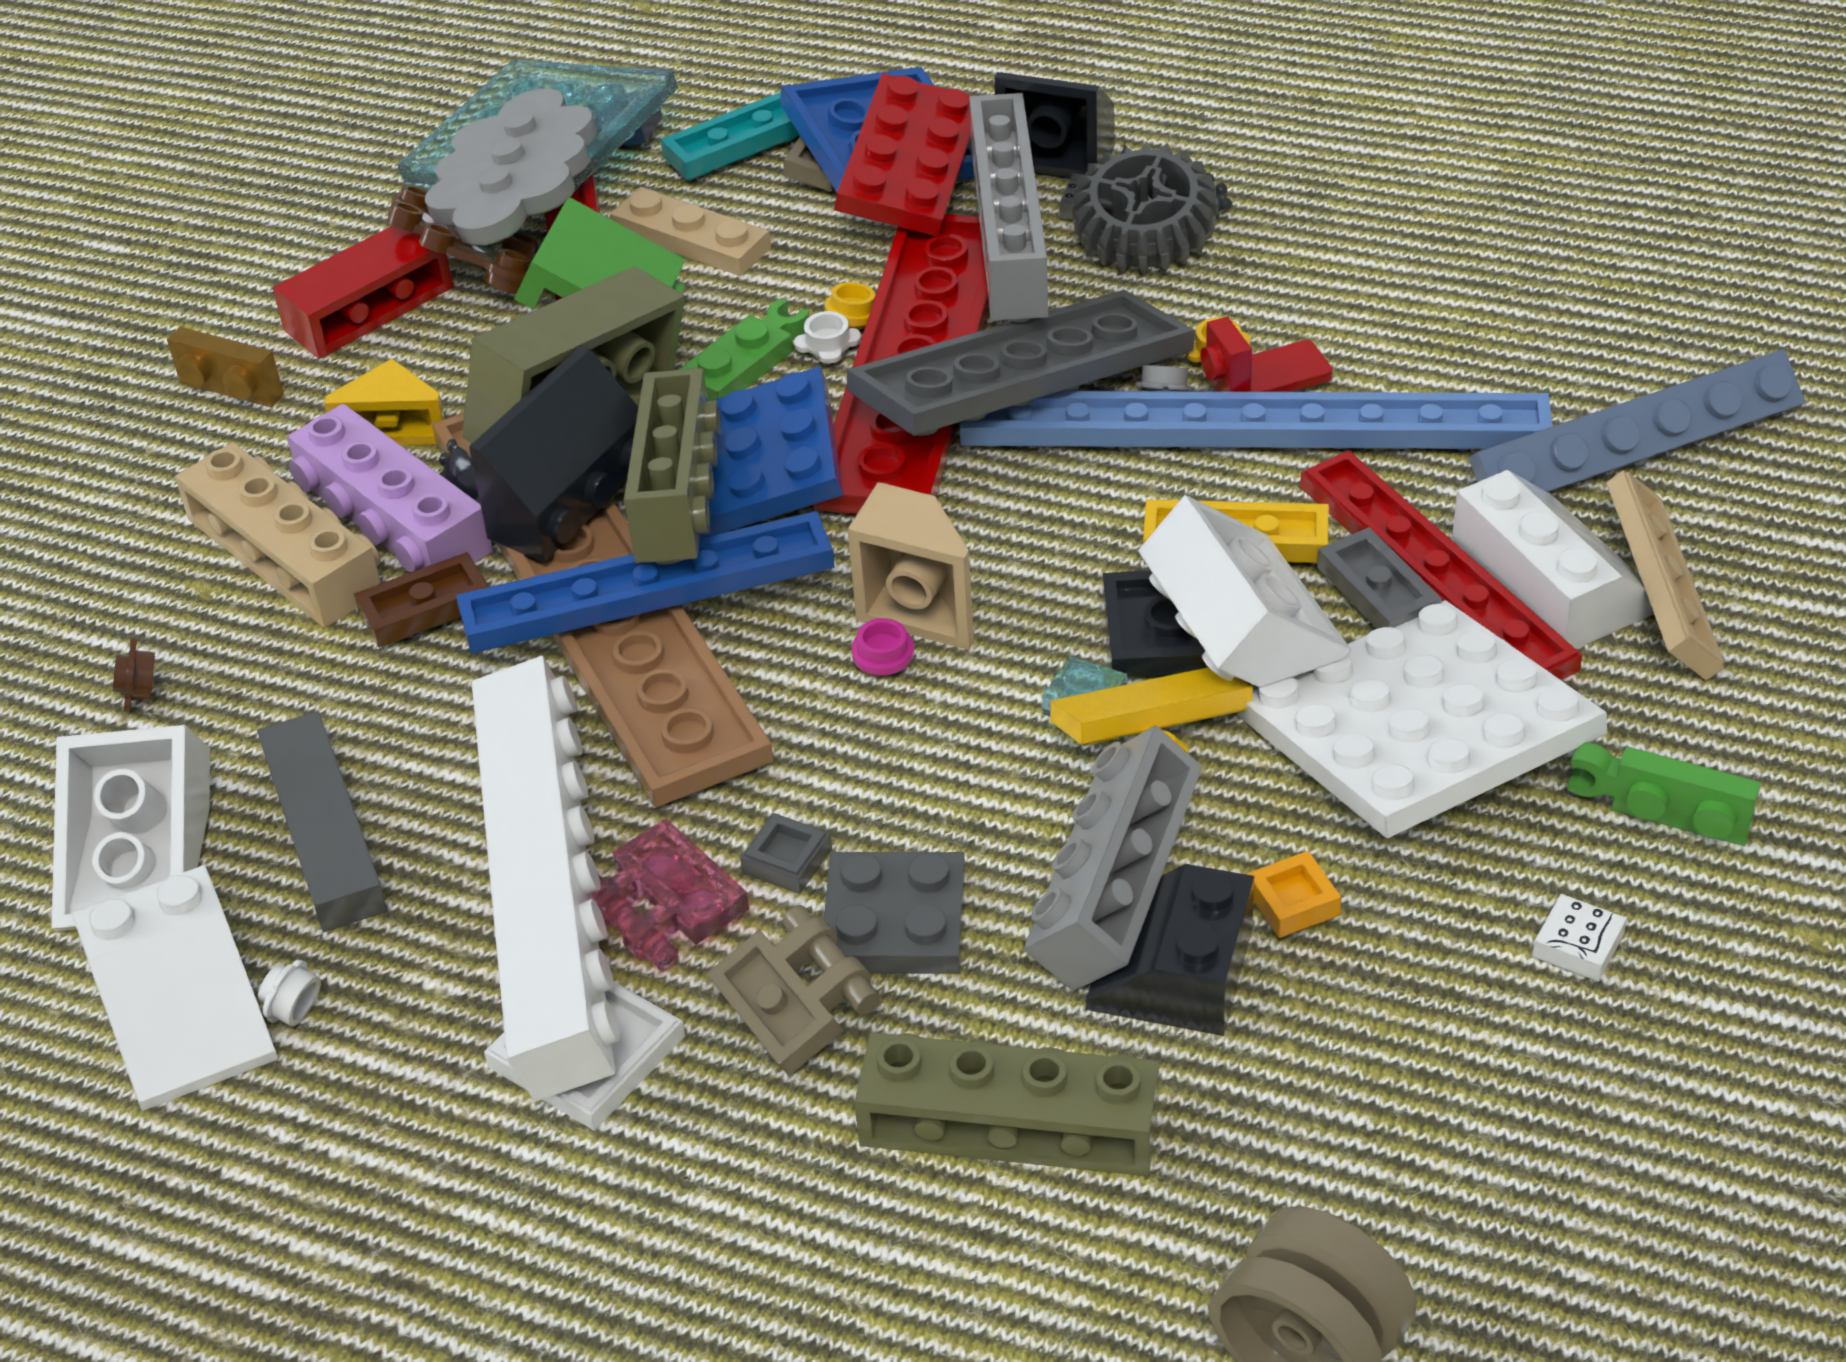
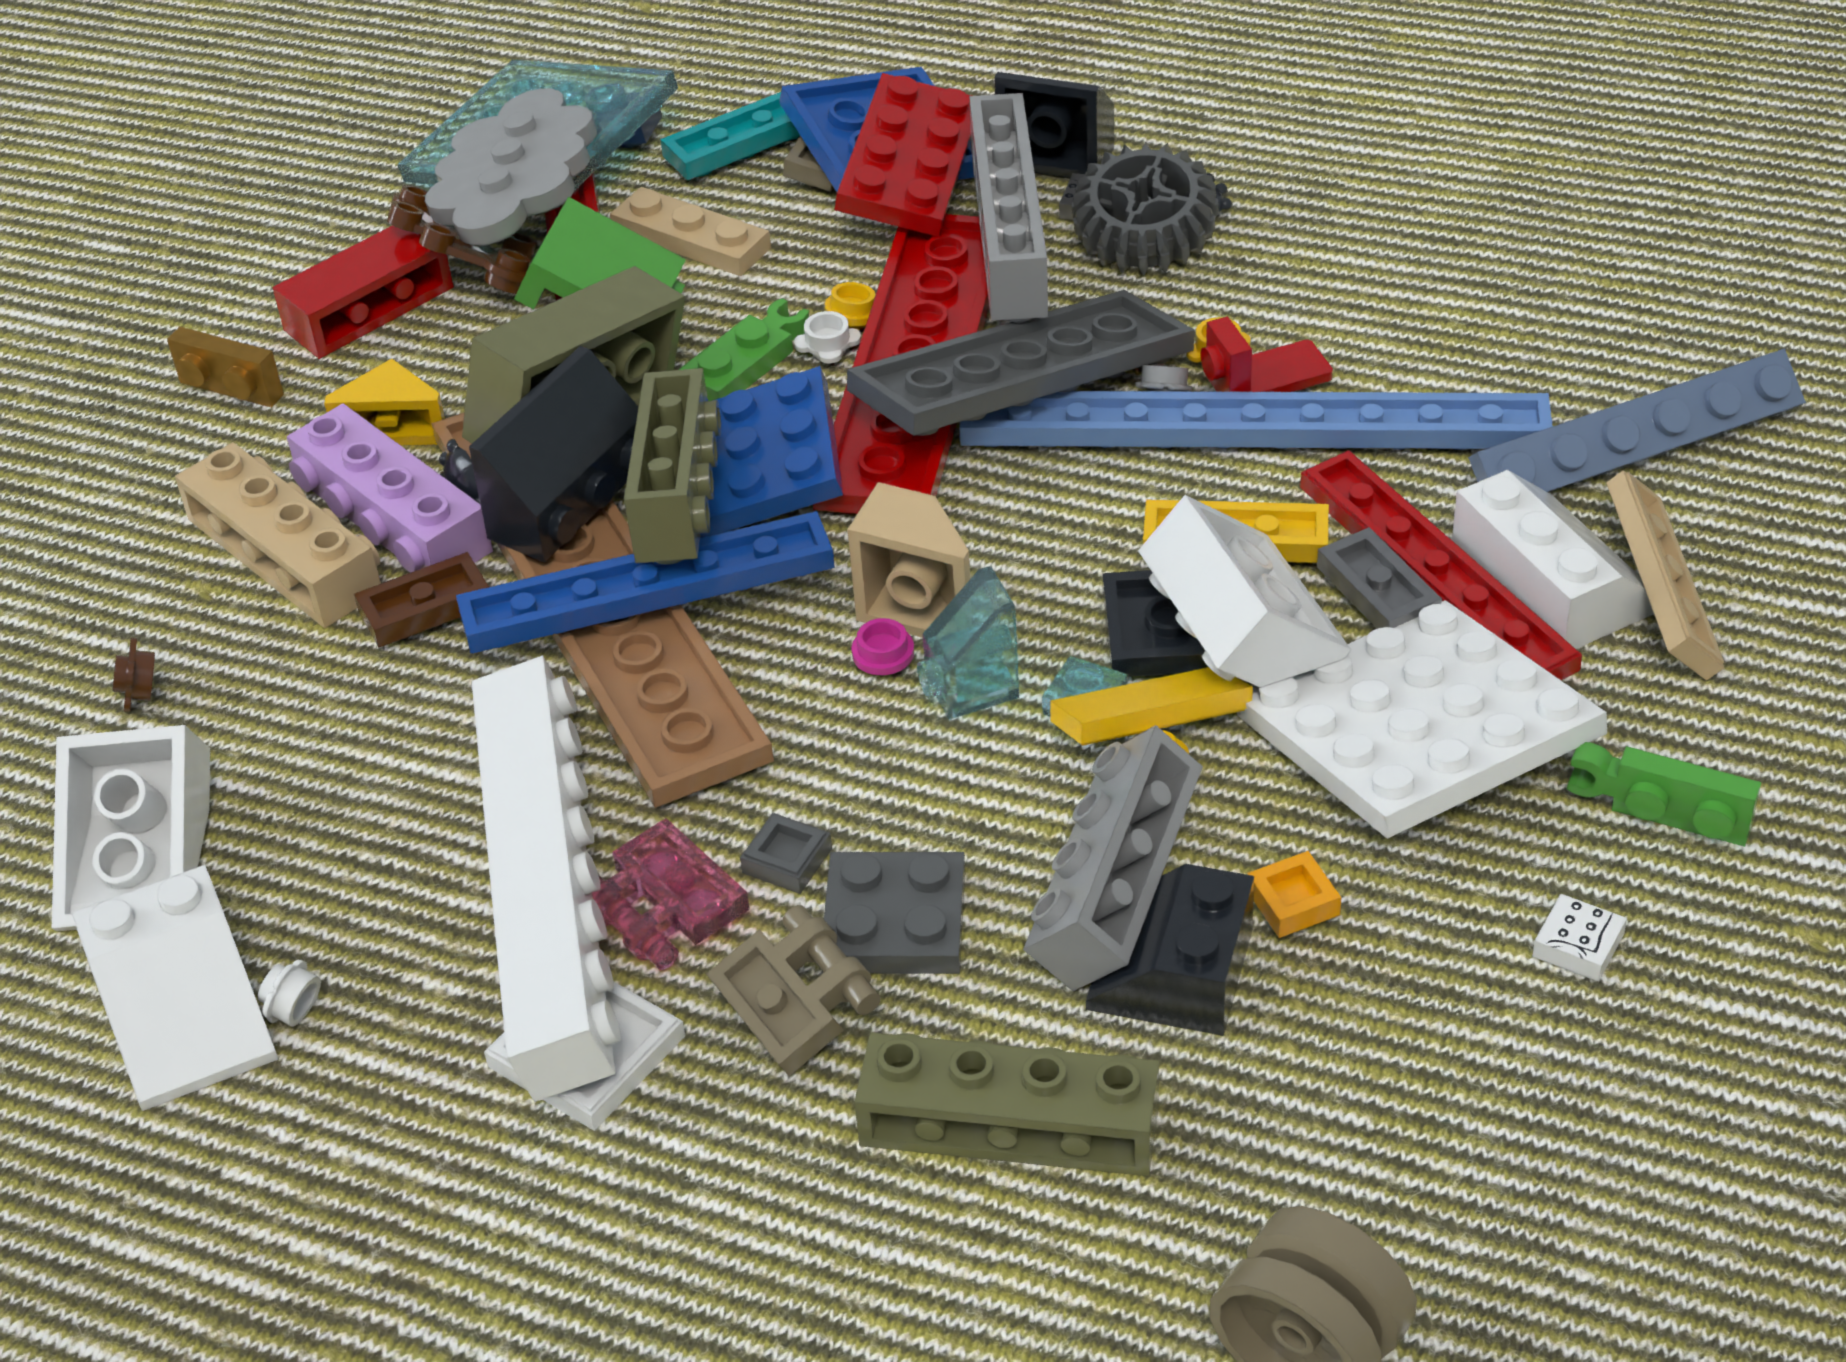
(322, 822): dark grey slope -> none
(972, 649): none -> clear light blue slope

